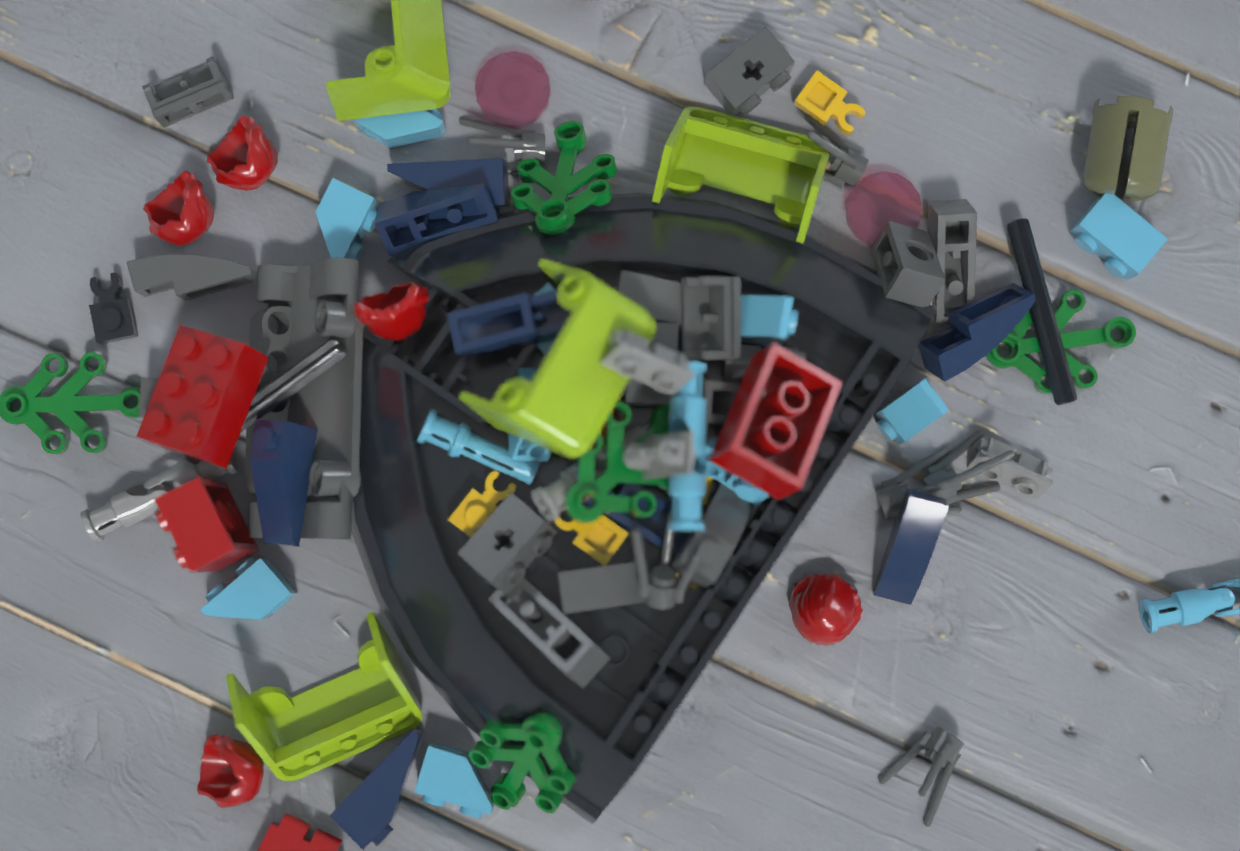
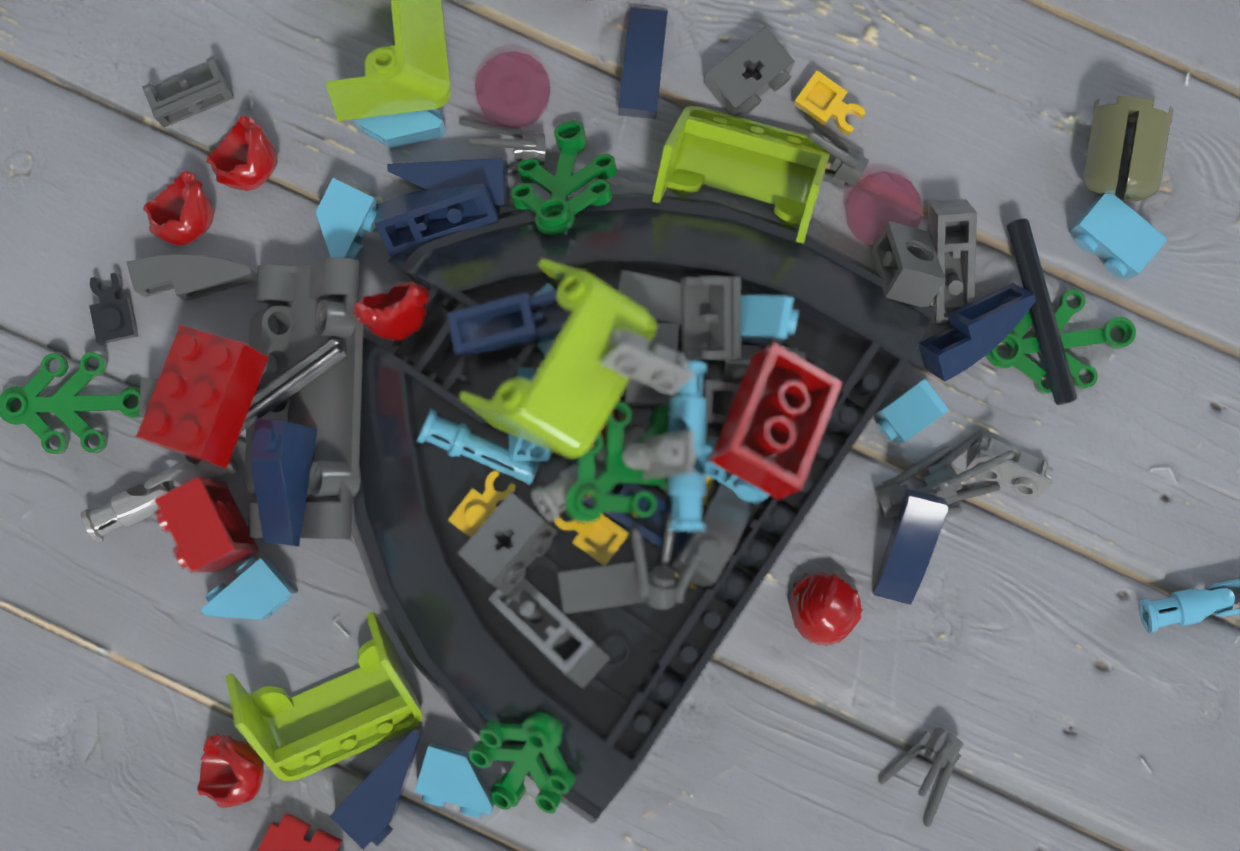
(642, 63): none -> dark blue slope

